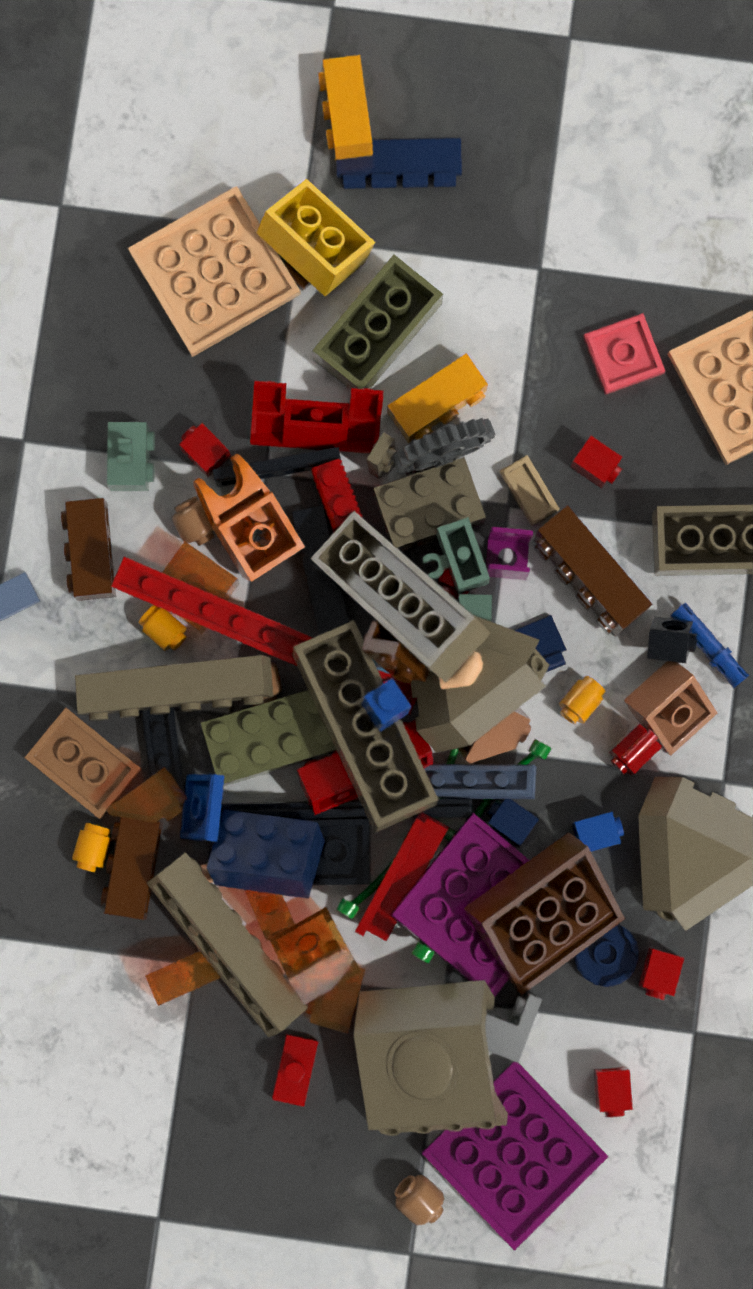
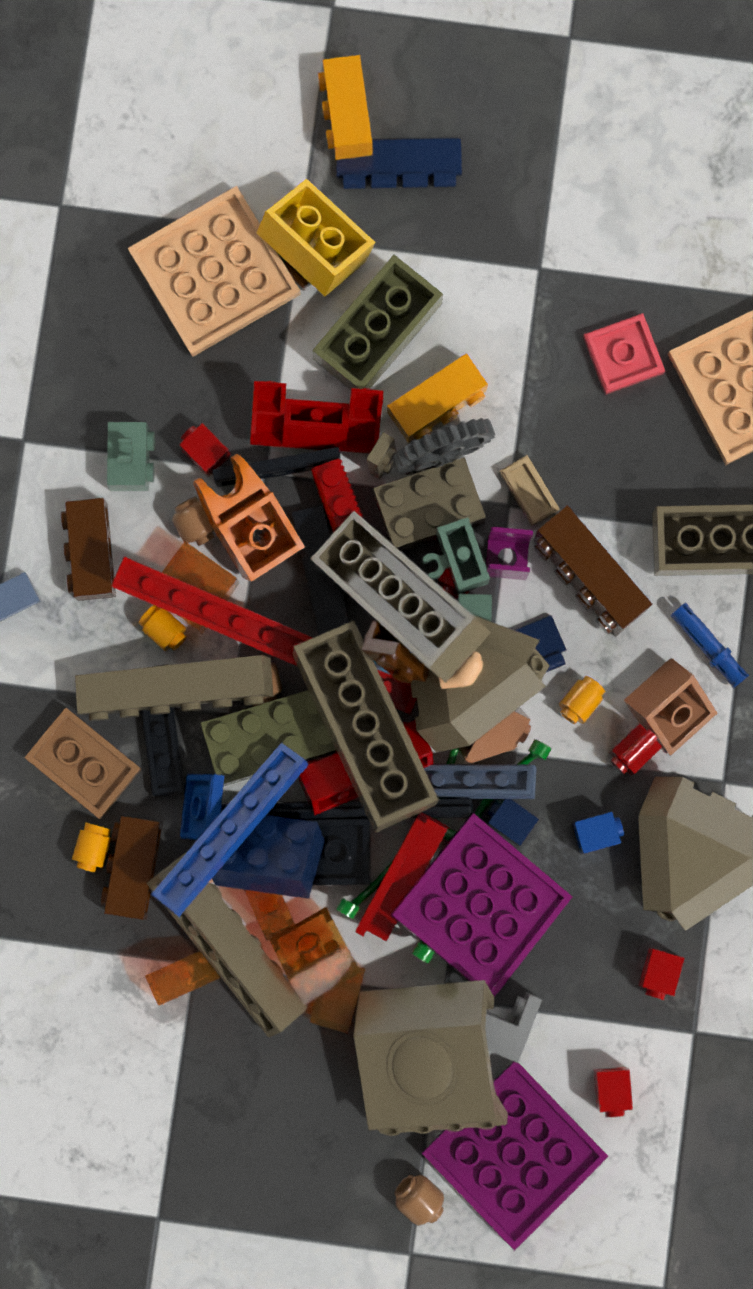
(151, 800): clear orange slope -> none
(229, 829): none -> blue plate
(295, 1070): red tile -> none
(386, 705): blue brick -> none
(545, 912): reddish brown slope -> none
(597, 462): red brick -> none
(609, 958): dark blue tile -> none
(671, 640): black brick -> none

